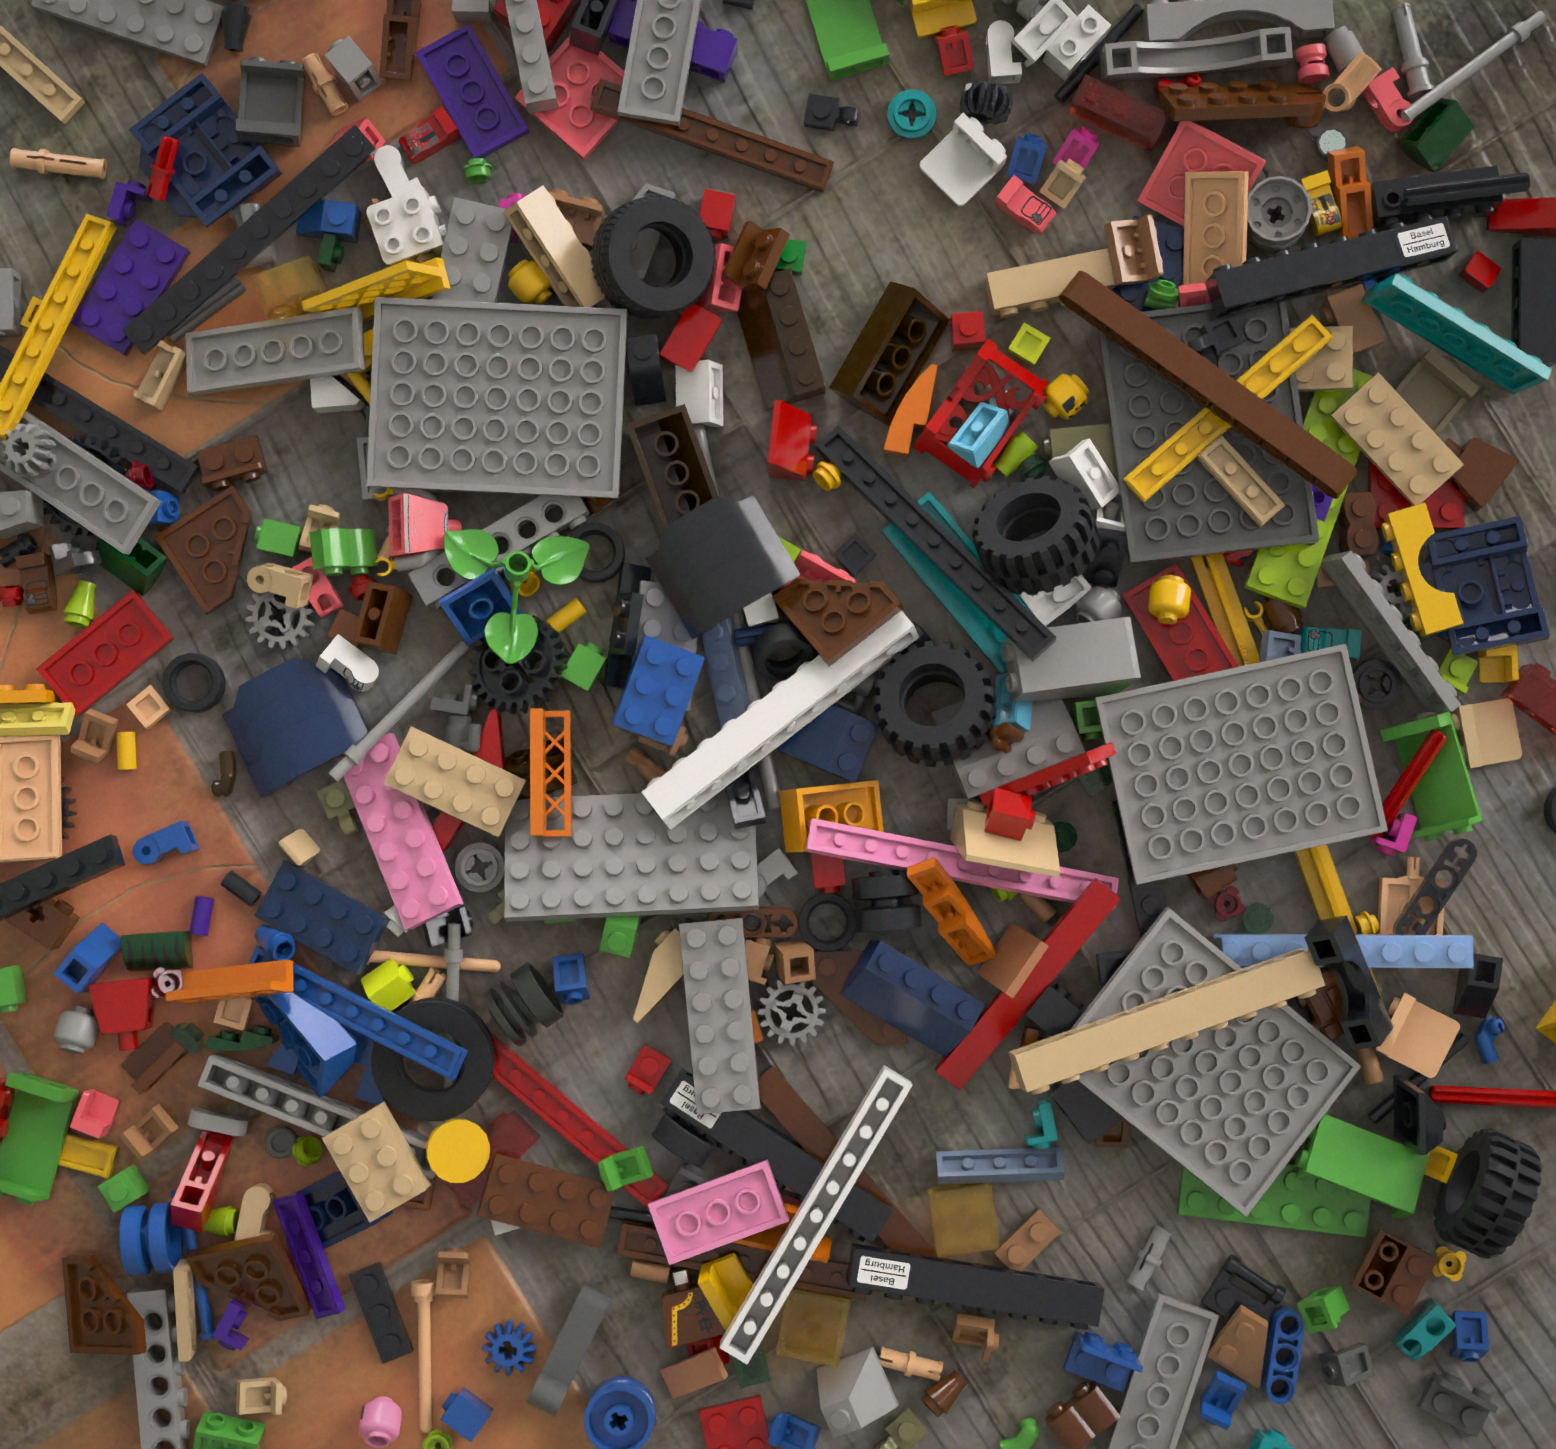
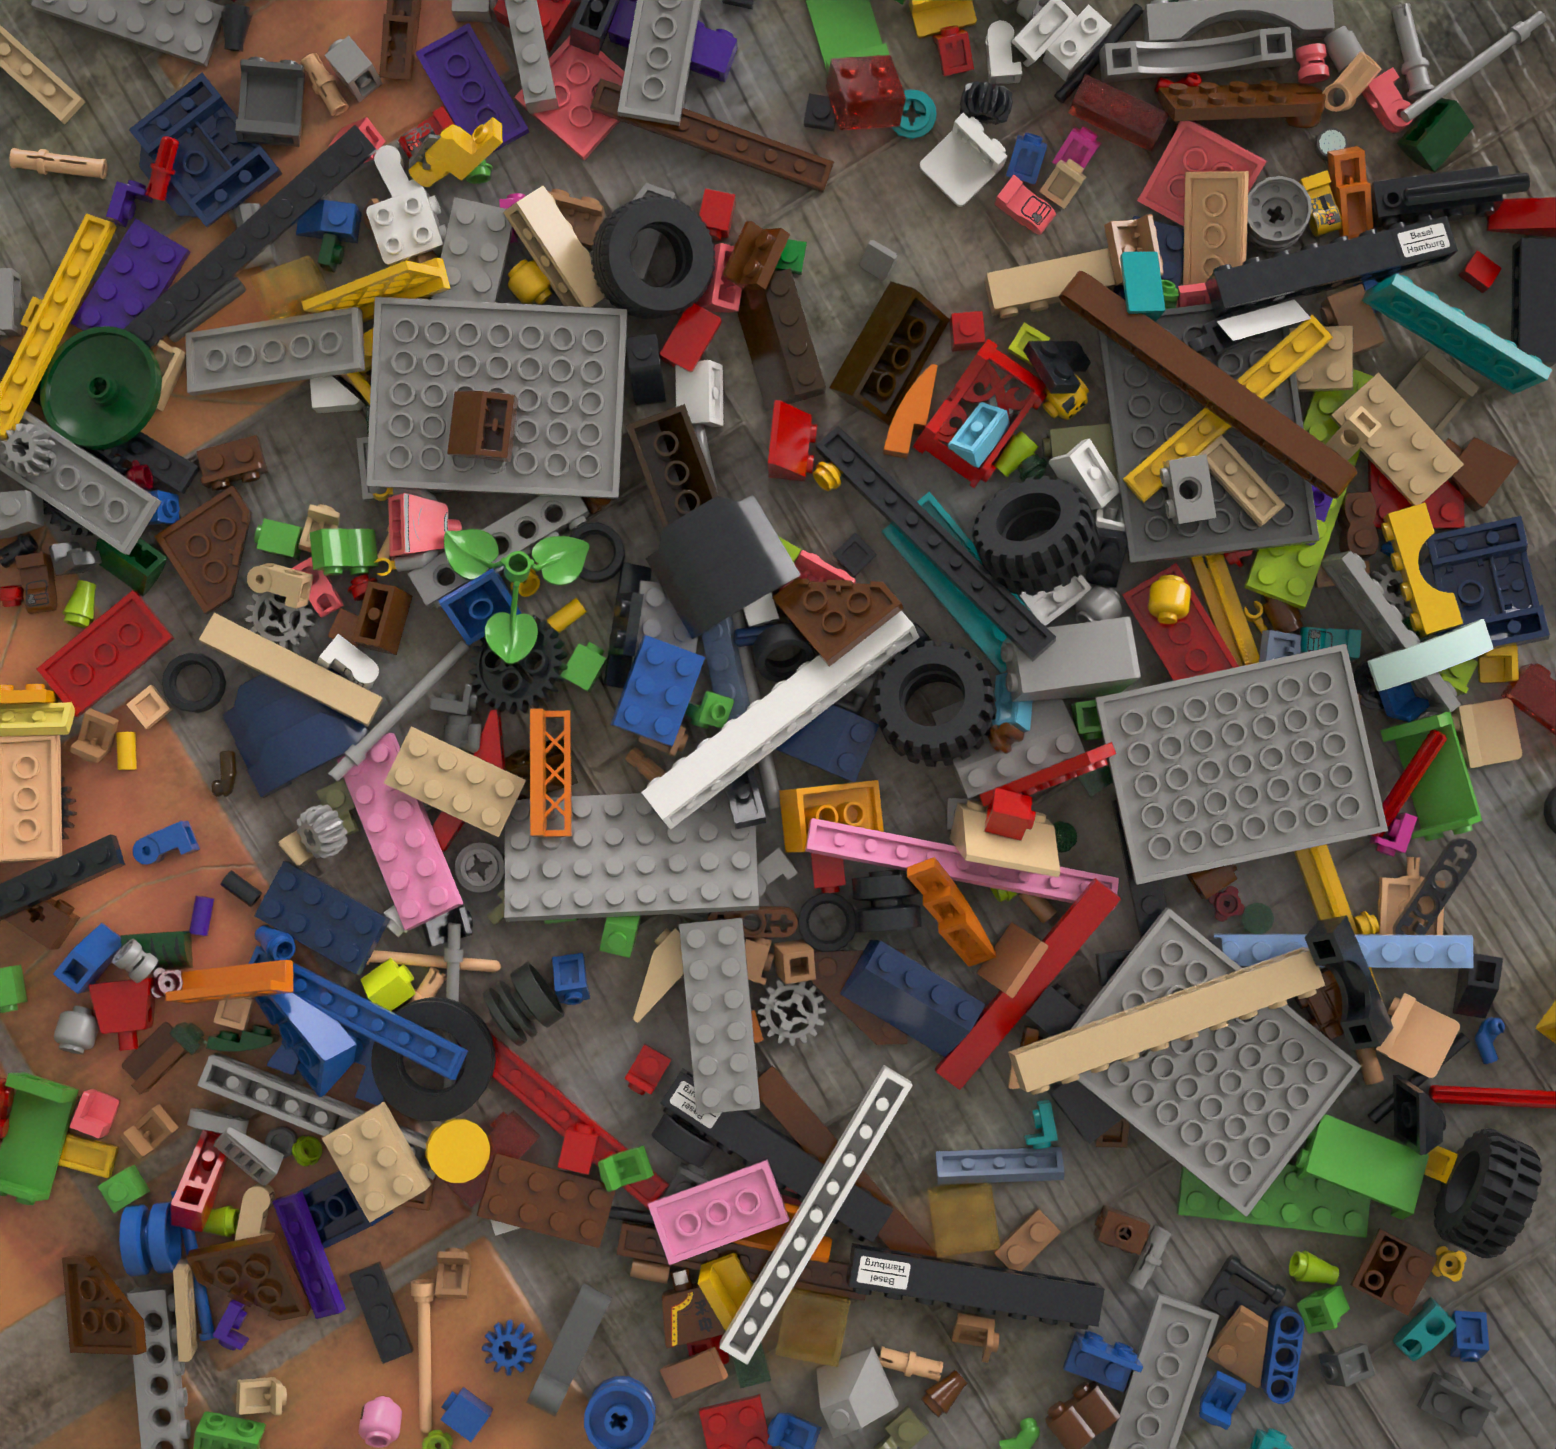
(101, 388): none -> dark green dish
(135, 960): none -> light grey wheel
(250, 1155): none -> light grey slope
(291, 669): none -> tan tile
(322, 831): none -> light grey gear
(454, 152): none -> yellow plate
(483, 425): none -> reddish brown slope
(578, 1148): none -> red brick
(713, 710): none -> bright green bracket
(865, 92): none -> clear red brick
(878, 260): none -> light grey slope
(1056, 363): none -> black plate
(1109, 1226): none -> reddish brown head
(1142, 284): none -> teal panel
(1201, 503): none -> light grey brick
(1263, 320): none -> white sticker
(1310, 1268): none -> lime cone
(1353, 433): none -> tan leg
(1402, 703): none -> blue bracket
(1430, 656): none -> light aqua slope

